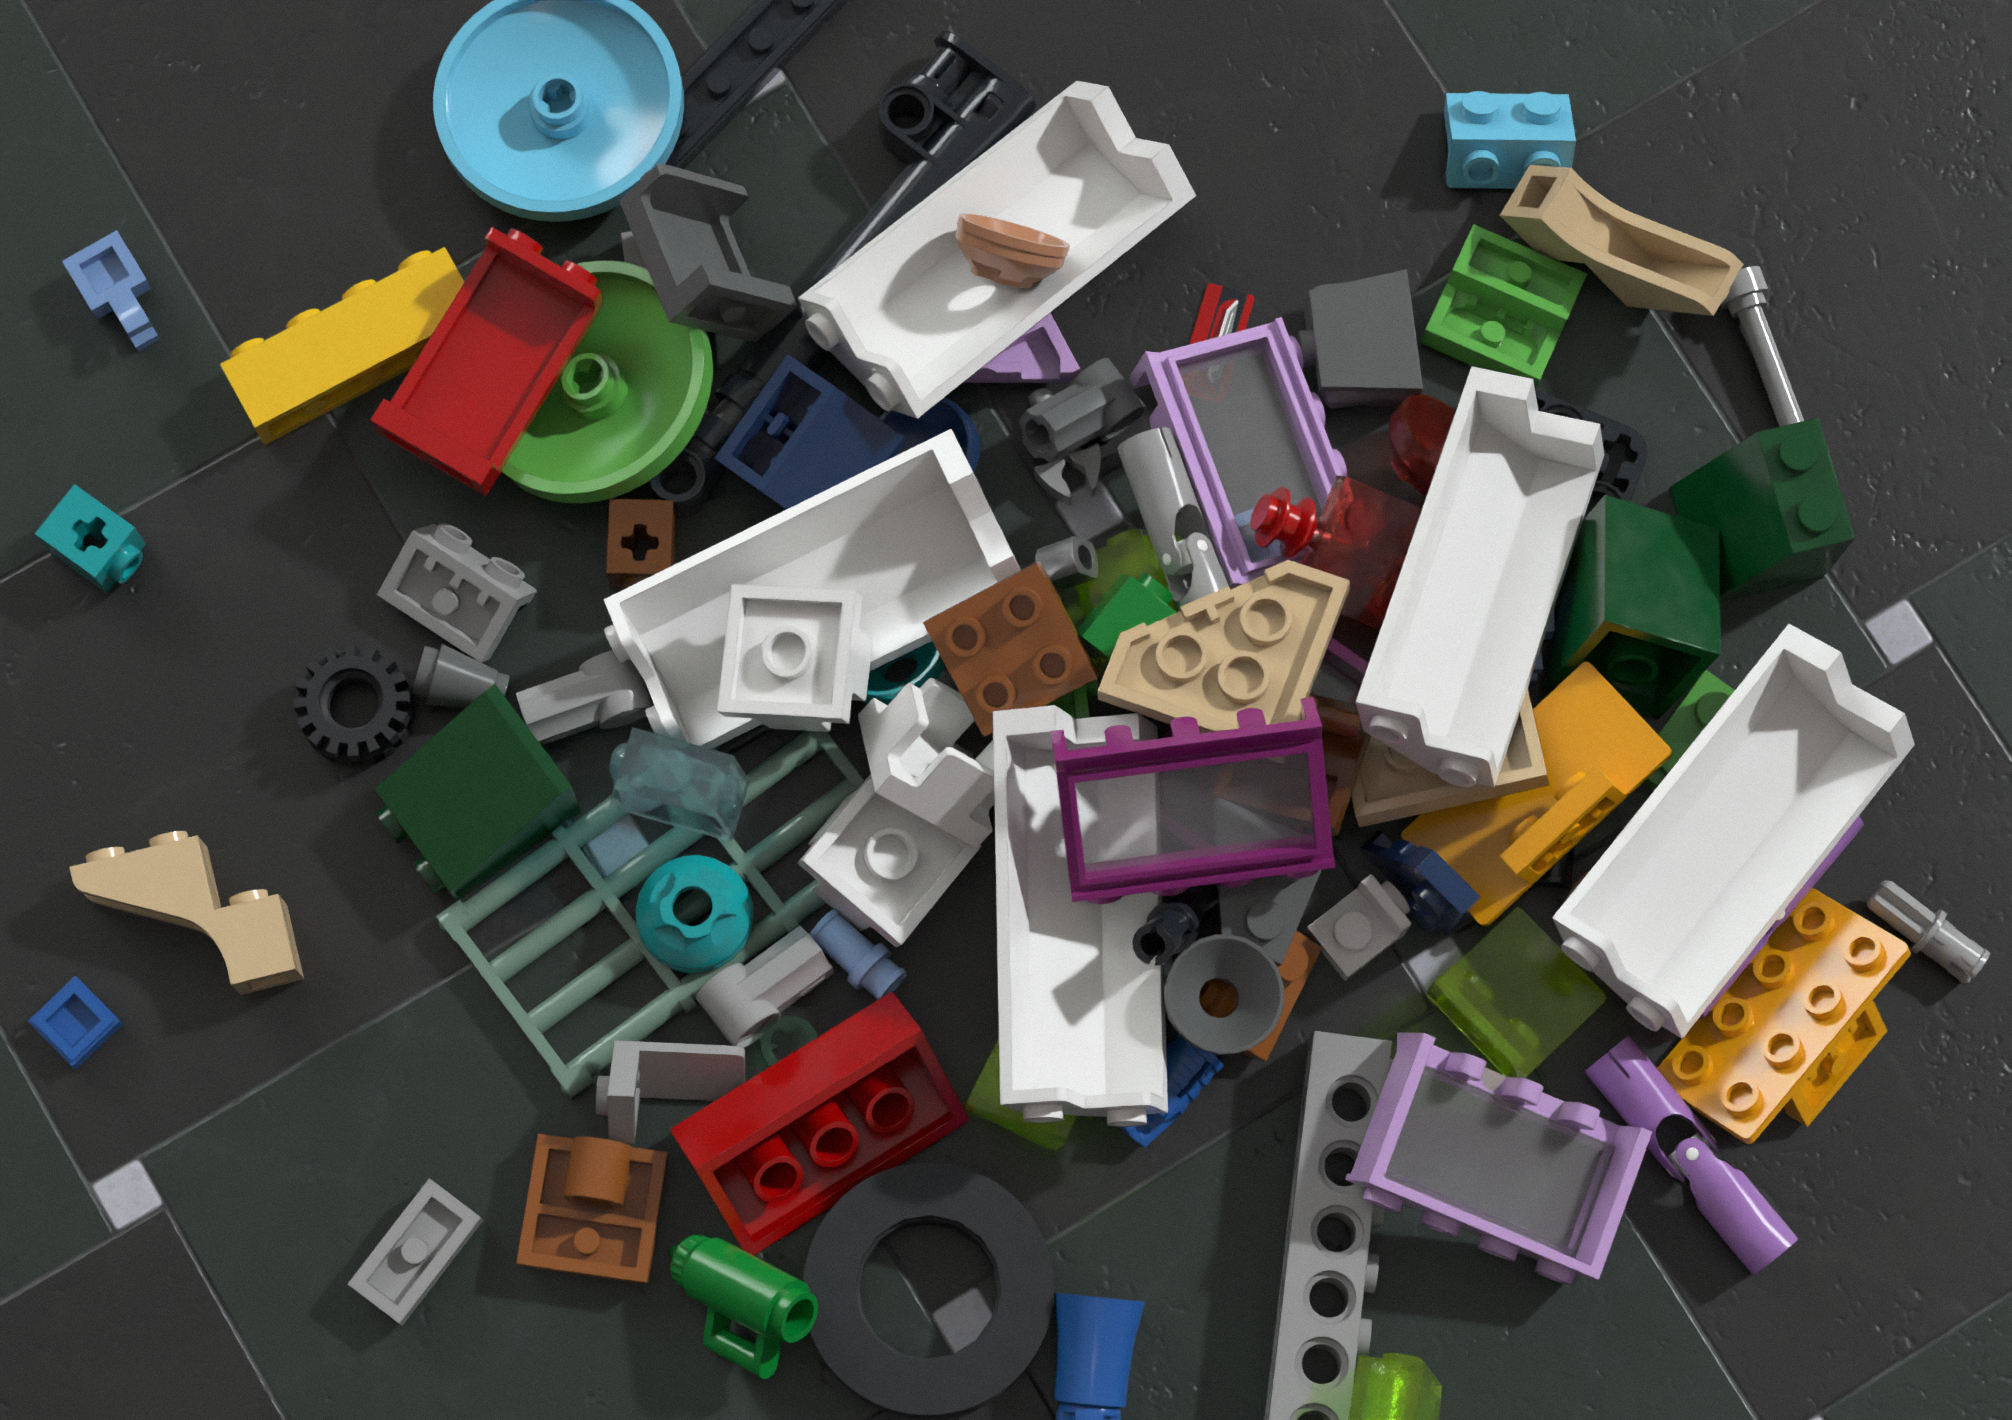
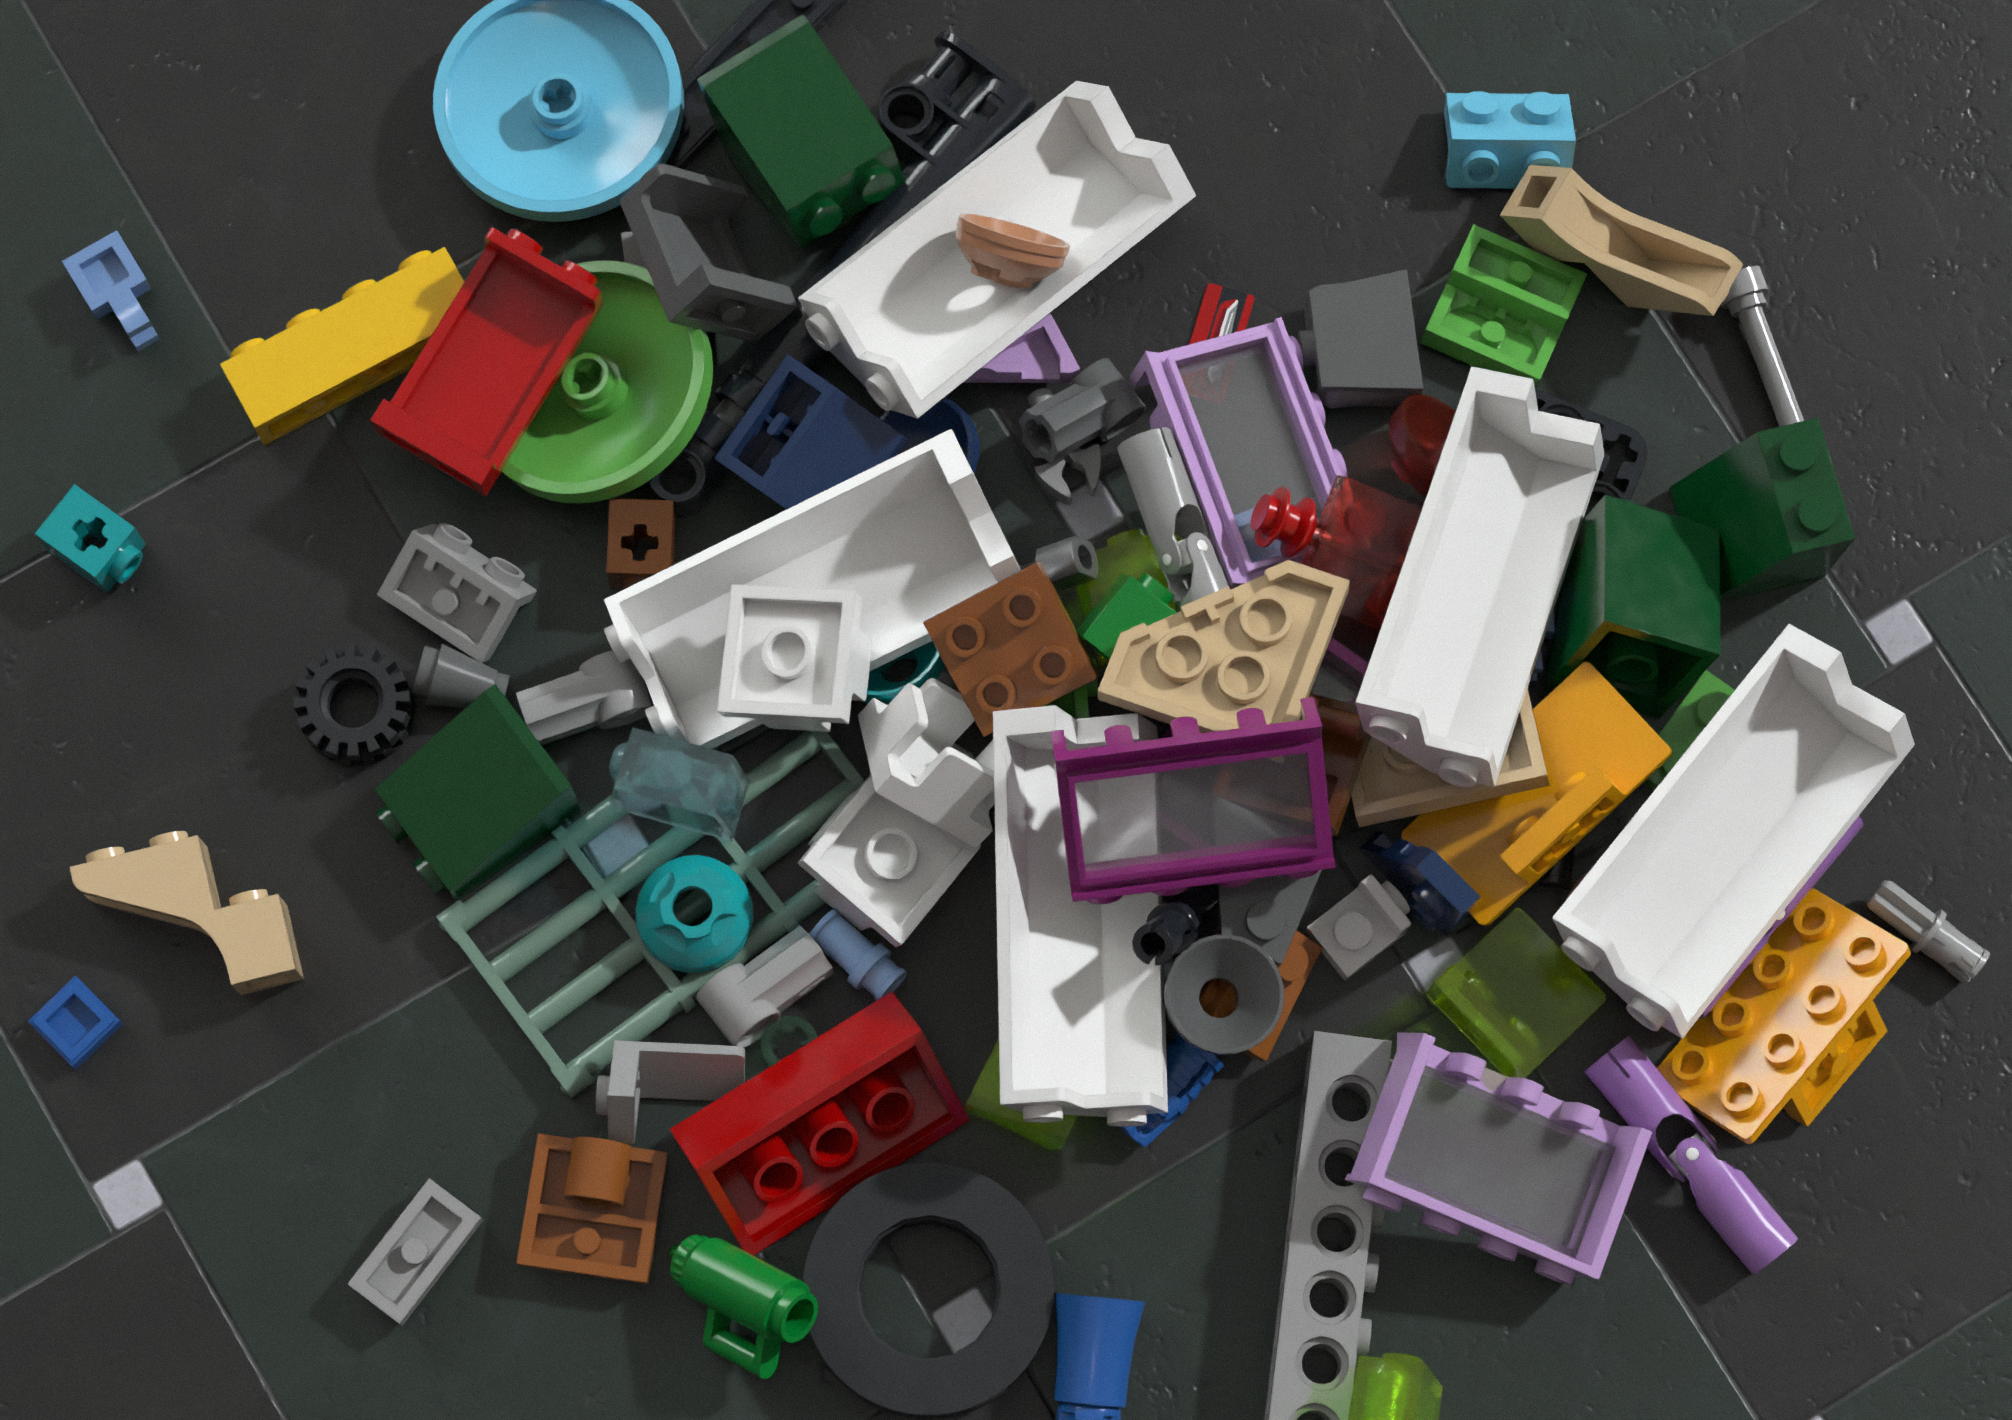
(800, 132): none -> dark green slope

